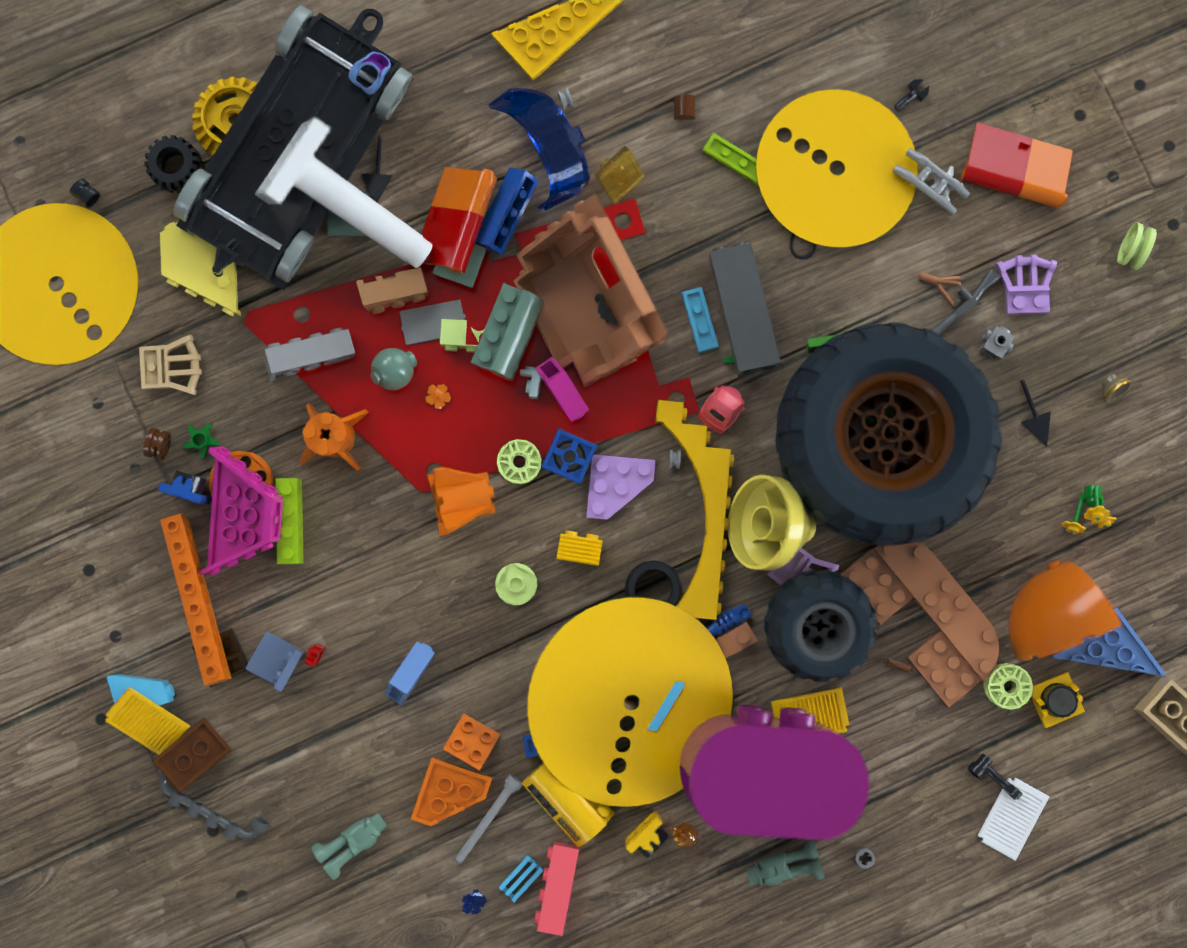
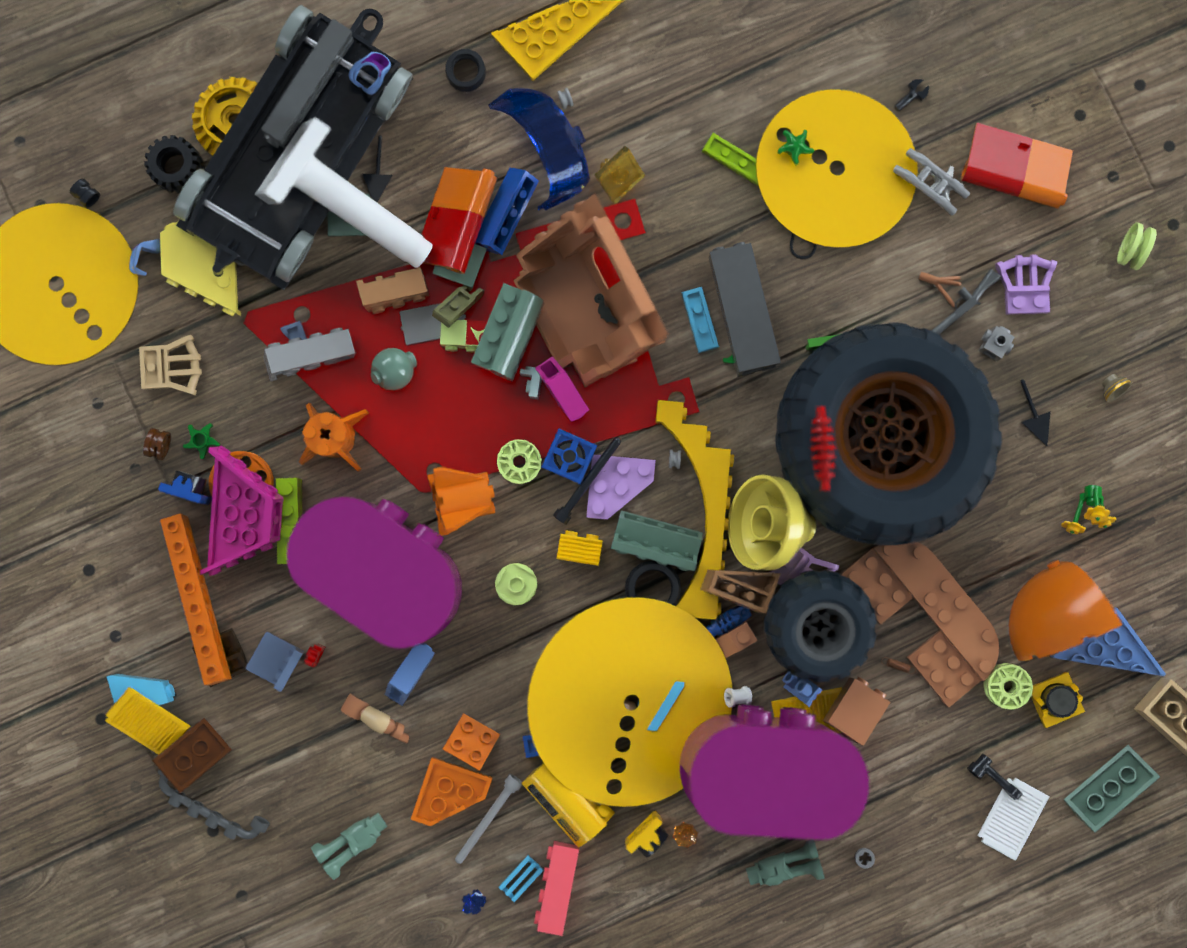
(151, 246): none -> medium blue piece
(294, 330): none -> sand blue tile
(307, 84): none -> dark grey brick
(373, 718): none -> piece
(375, 569): none -> magenta brick
(438, 395): orange plant -> none
(456, 305): none -> olive hinge
(460, 55): none -> black tyre
(564, 513): none -> black piece
(657, 541): none -> sand green brick
(684, 107): reddish brown brick -> none
(721, 409): coral helmet -> none
(738, 696): none -> white bush
(743, 588): none -> medium nougat wedge
(795, 146): none -> green animal
(801, 688): none -> medium blue hips
(822, 440): none -> red piece
(857, 710): none -> nougat brick
(1111, 788): none -> sand green slope

